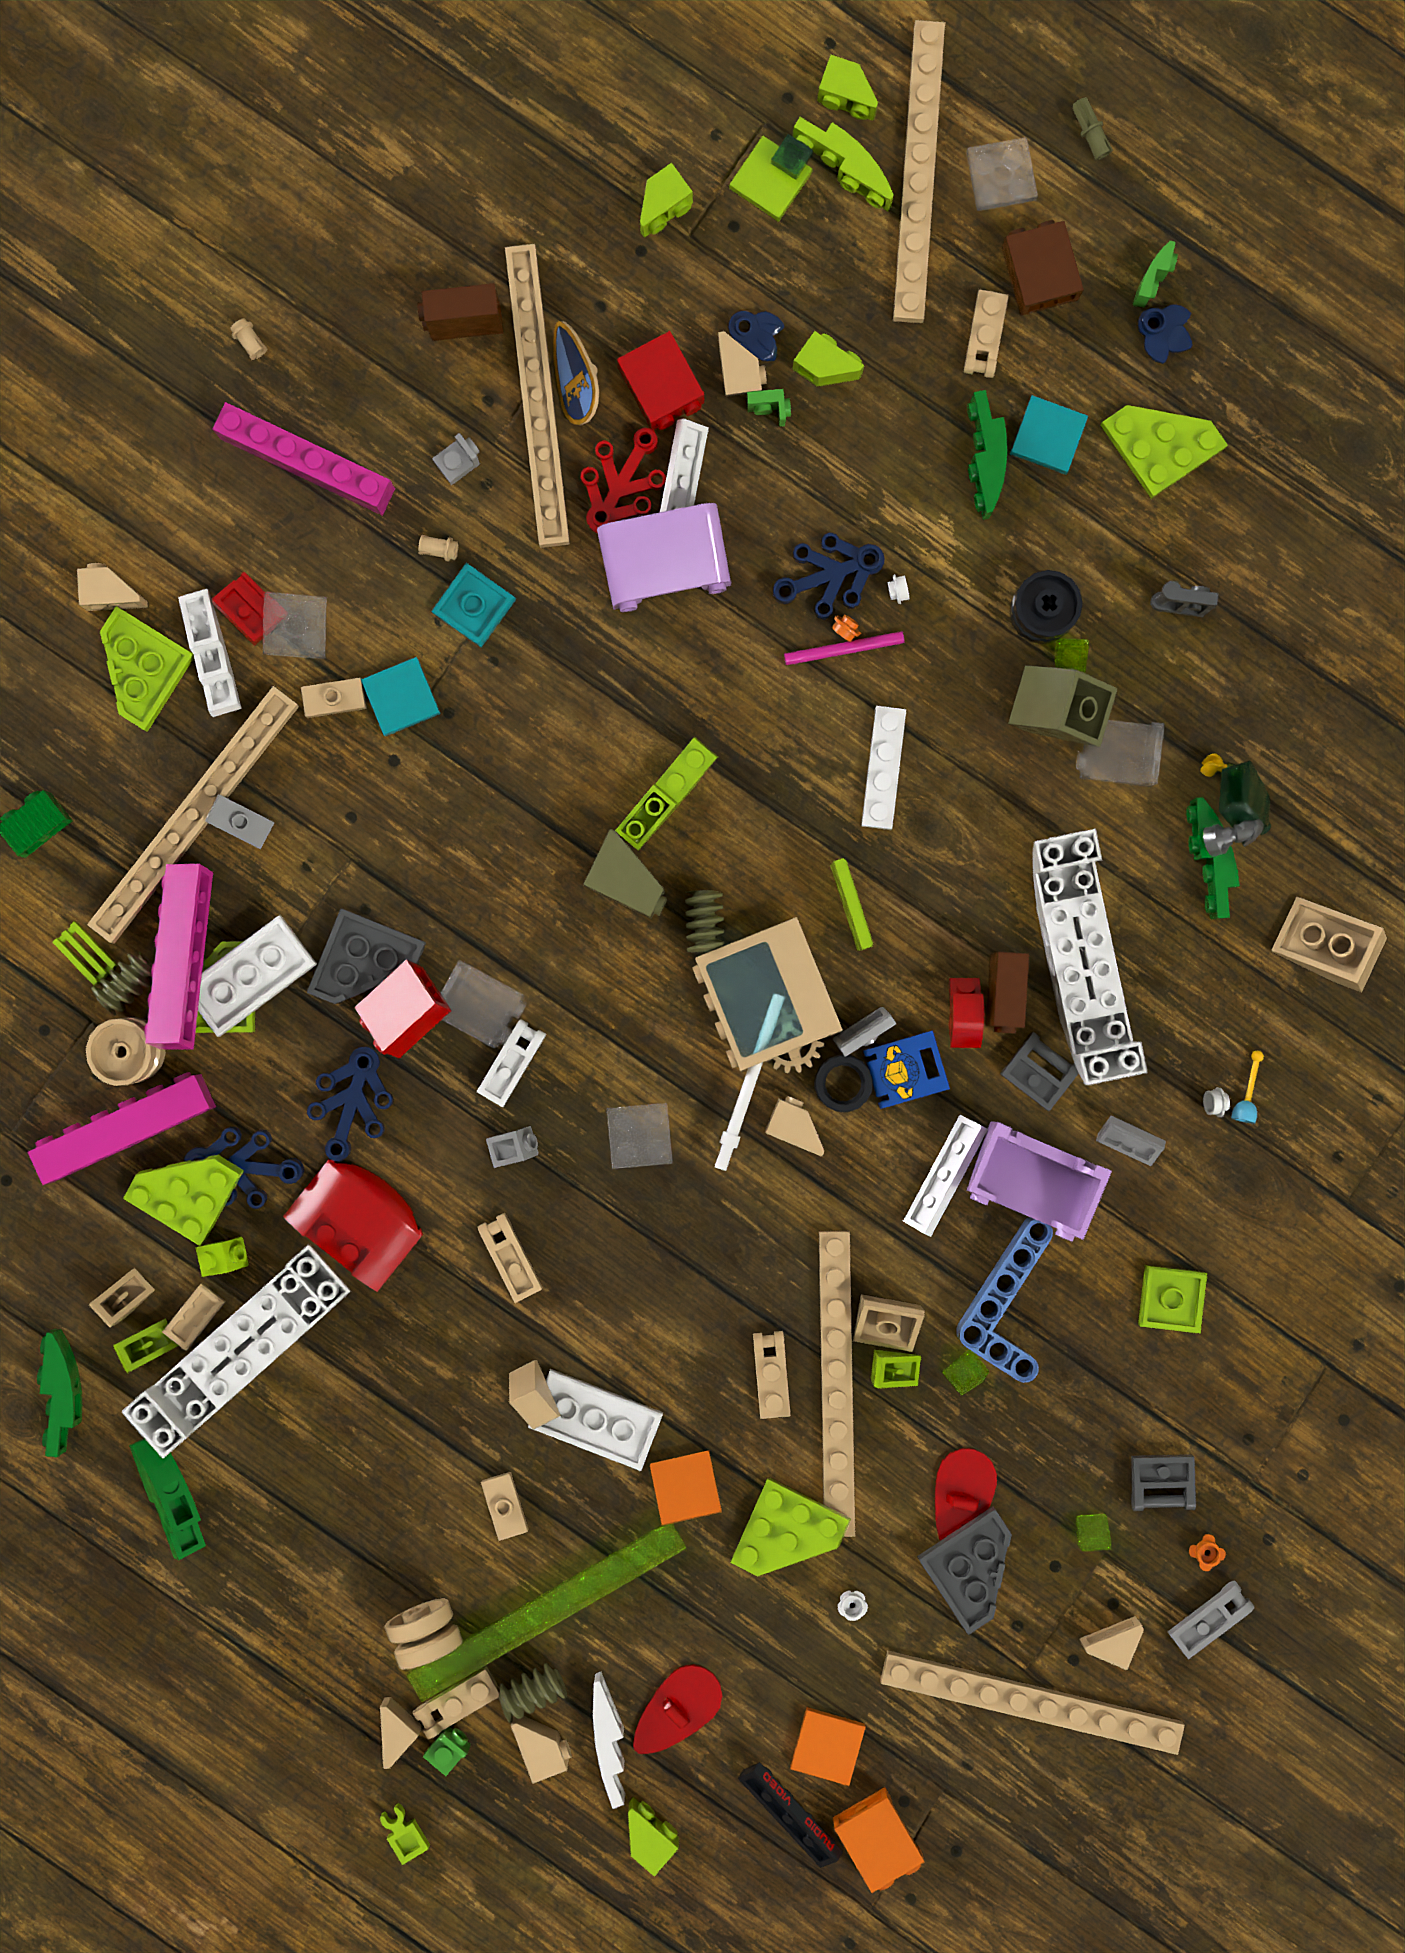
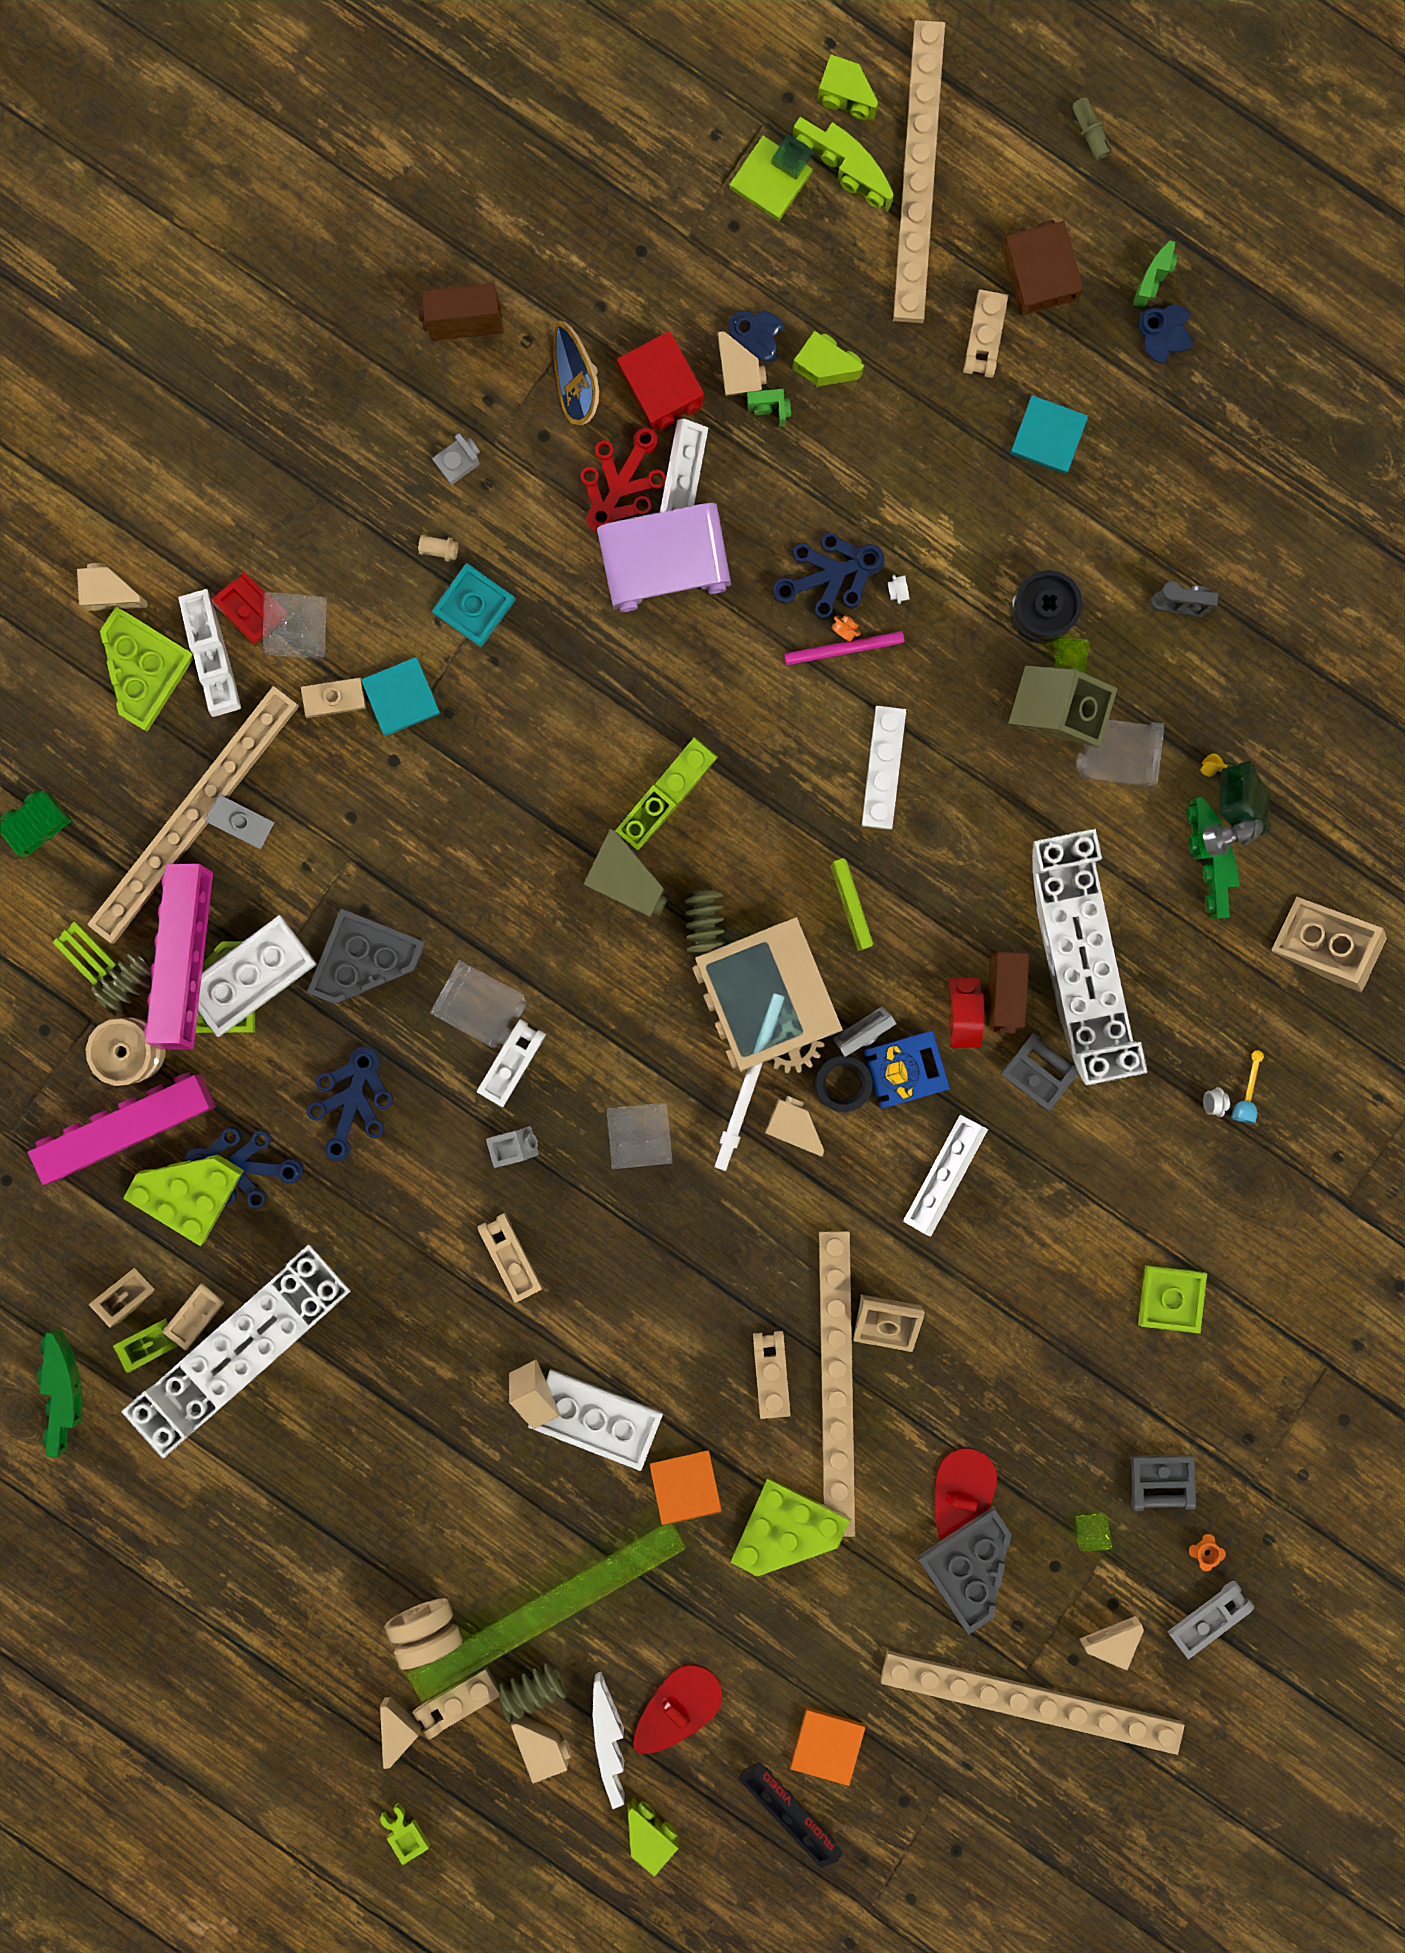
(171, 1497): green slope -> none
(222, 1257): lime bracket -> none
(248, 338): tan pin -> none
(303, 458): dark pink brick -> none
(356, 1221): red slope -> none
(402, 1009): brick -> none
(447, 1750): bright green bracket -> none
(504, 1506): tan plate -> none
(537, 395): tan plate -> none
(664, 198): lime slope -> none
(860, 1605): white plate -> none
(878, 1841): orange panel -> none
(895, 1369): lime slope -> none
(966, 1372): clear neon green slope -> none
(989, 465): green slope -> none
(1002, 174): clear plate -> none
(1002, 1299): medium blue beam -> none
(1037, 1181): lavender windscreen -> none
(1131, 1140): light grey plate -> none
(1161, 444): lime plate -> none

